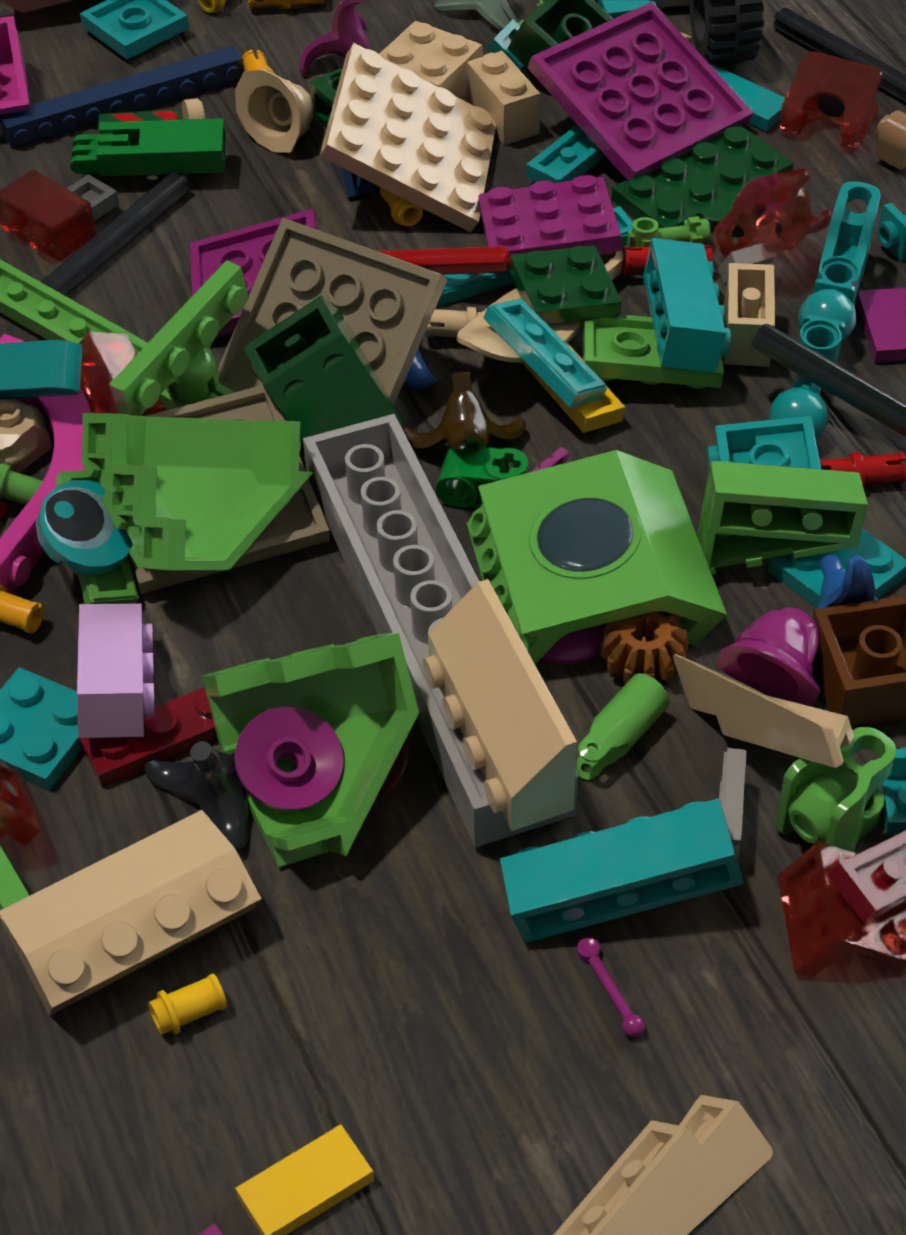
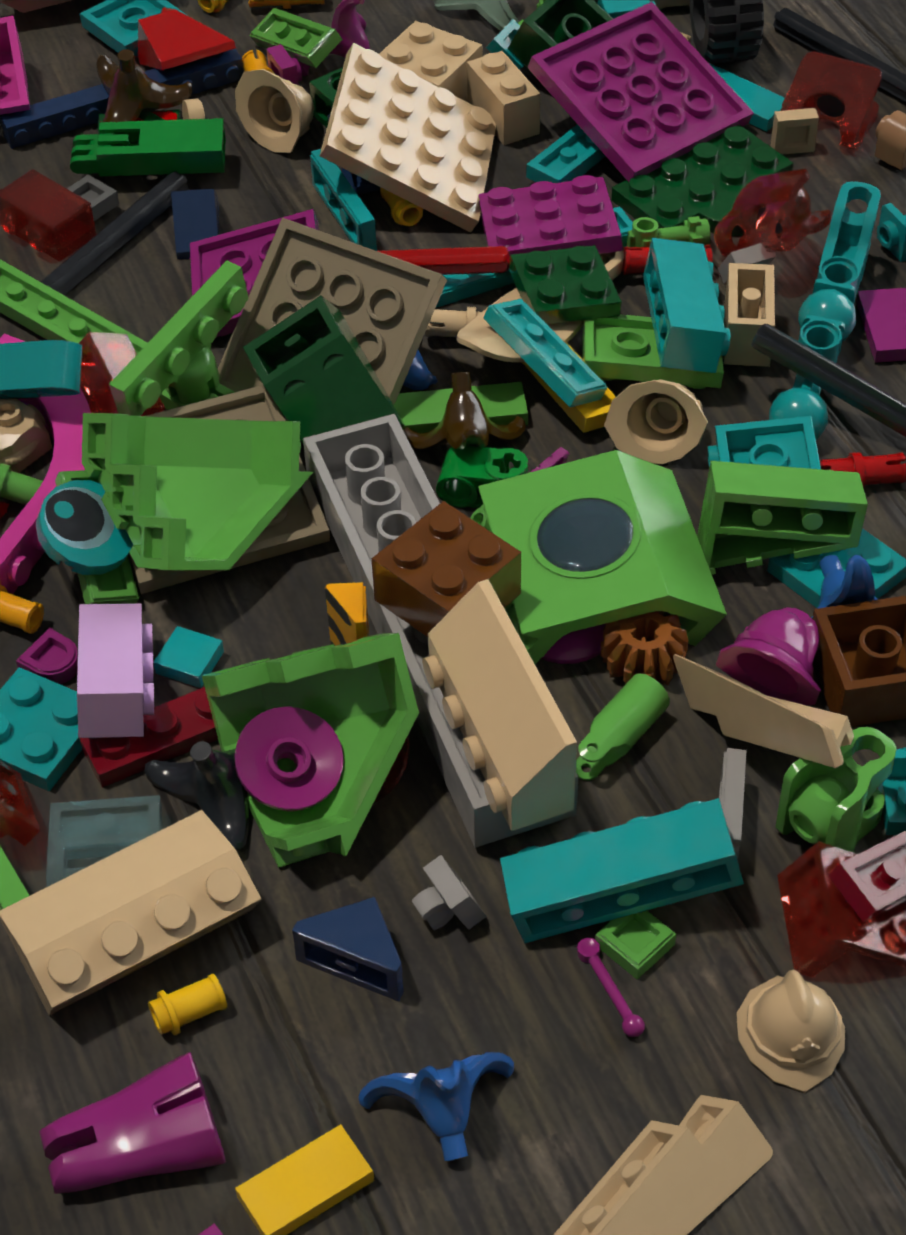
(51, 657): none -> magenta tile
(97, 830): none -> clear light blue plate
(133, 90): none -> dark brown piece
(138, 1132): none -> magenta piece
(177, 39): none -> red slope
(188, 656): none -> teal tile
(194, 218): none -> dark blue slope
(283, 64): none -> magenta plate
(299, 36): none -> bright green tile
(343, 201): none -> teal tile
(347, 612): none -> light orange slope
(352, 946): none -> dark blue slope
(425, 409): none -> bright green tile
(439, 563): none -> reddish brown brick
(441, 1095): none -> blue piece
(447, 897): none -> light grey tile
(636, 941): none -> bright green tile
(656, 421): none -> tan piece
(791, 1031): none -> tan piece
(794, 131): none -> tan tile

